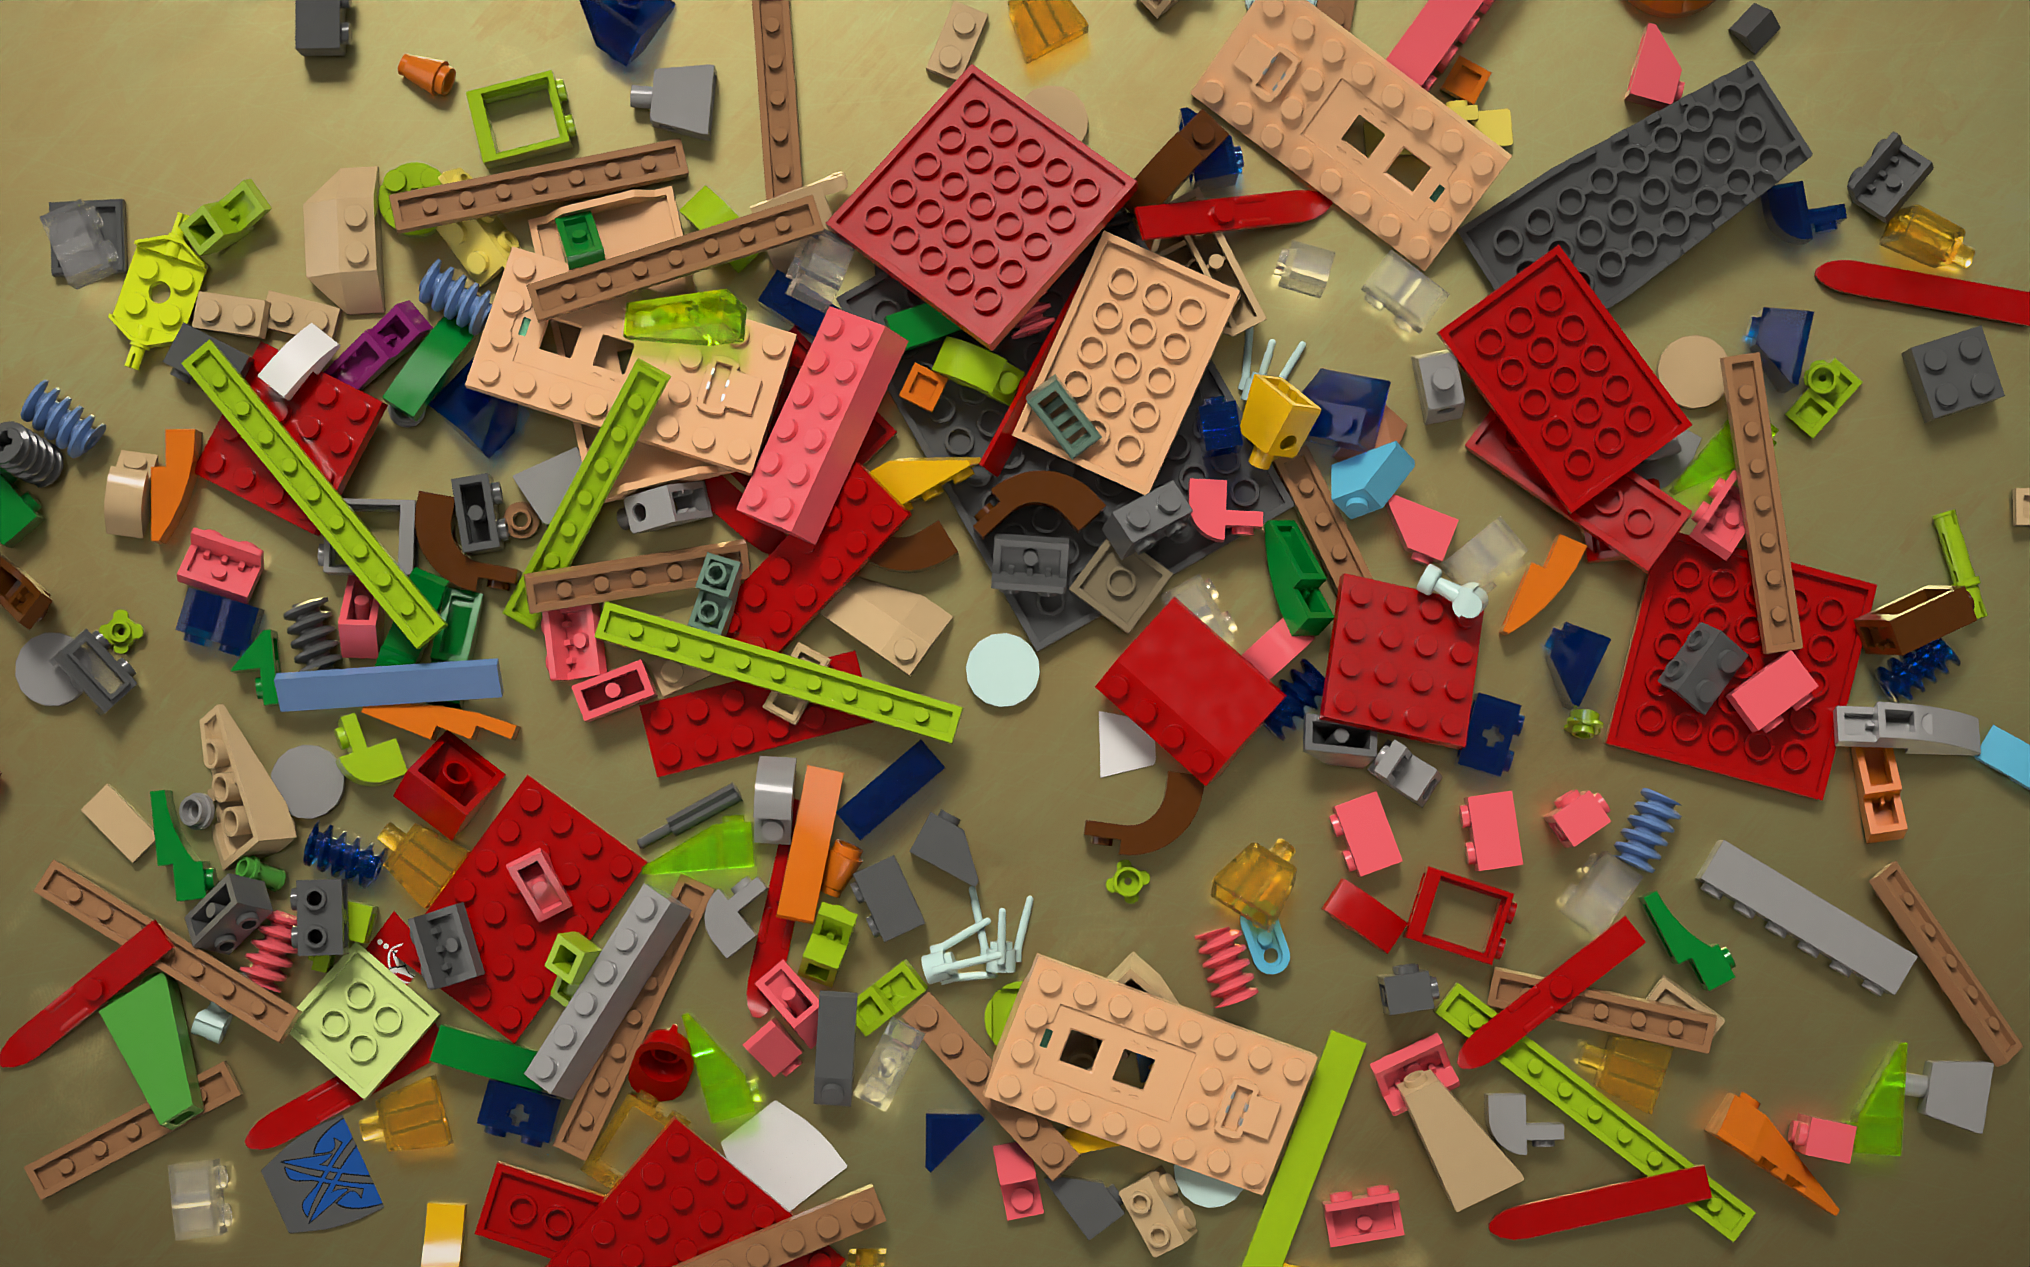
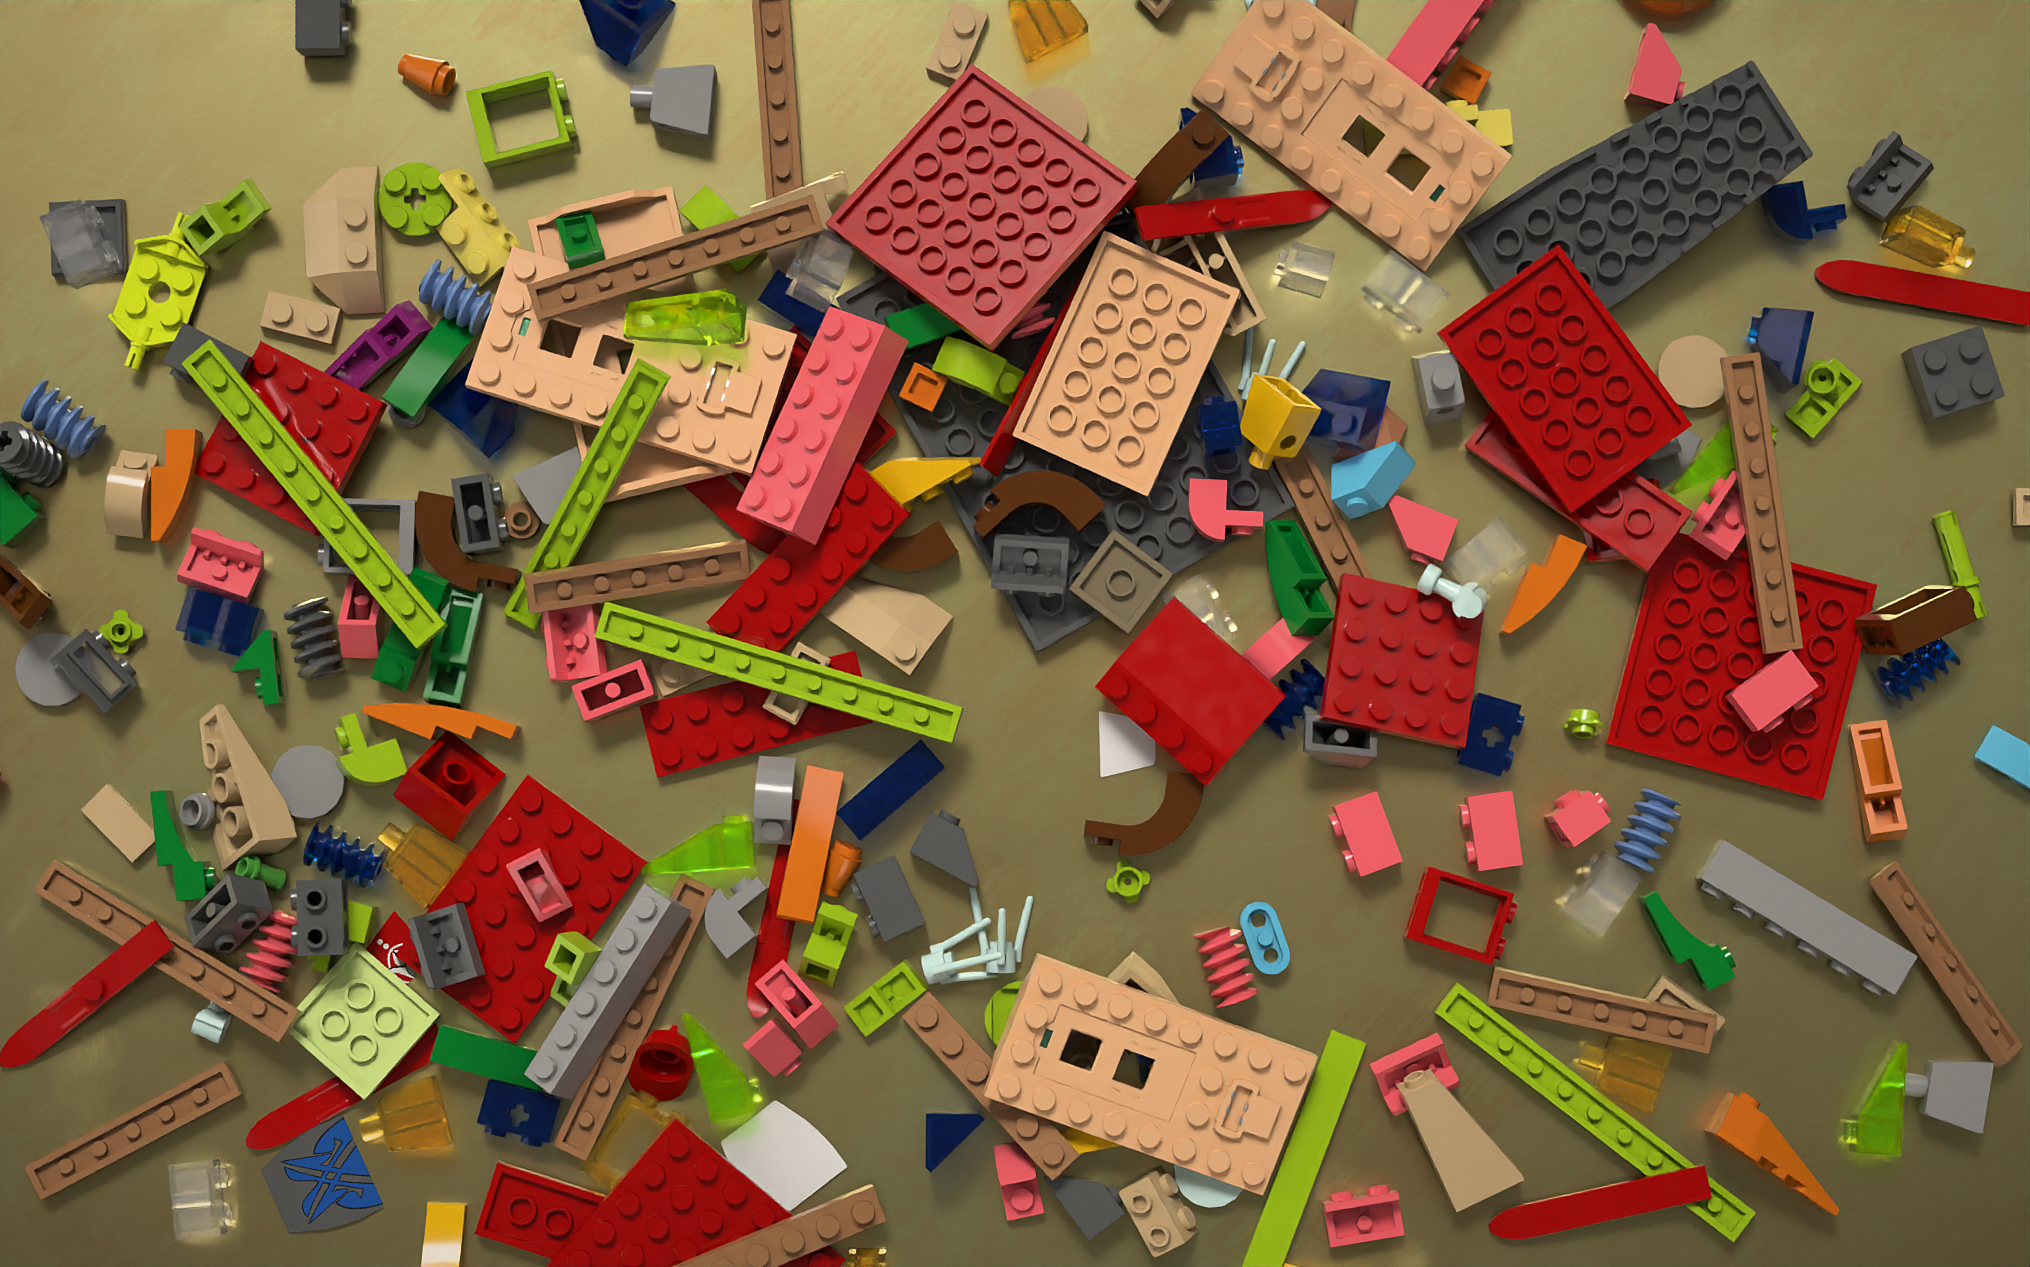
(157, 1047): bright green slope -> none
(231, 315): tan plate -> none
(297, 359): white slope -> none
(389, 685): medium blue tile -> none
(538, 186): medium nougat plate -> none
(656, 509): light grey torso -> none
(694, 814): dark grey axle -> none
(718, 594): sand green slope -> none
(835, 1048): dark grey slope -> none
(888, 1064): clear brick -> none
(1002, 670): light aqua tile -> none
(1064, 396): sand green slope -> none
(1147, 520): dark grey brick -> none
(1257, 882): clear yellow torso -> none
(1364, 915): red slope -> none
(1405, 772): light grey brick -> none
(1407, 990): dark grey brick -> none
(1508, 1127): light grey brick -> none
(1550, 994): red piece -> none
(1573, 660): clear blue slope -> none
(1703, 667): dark grey bracket -> none
(1755, 27): dark grey slope -> none
(1822, 1138): coral brick -> none
(1907, 726): light grey slope -> none

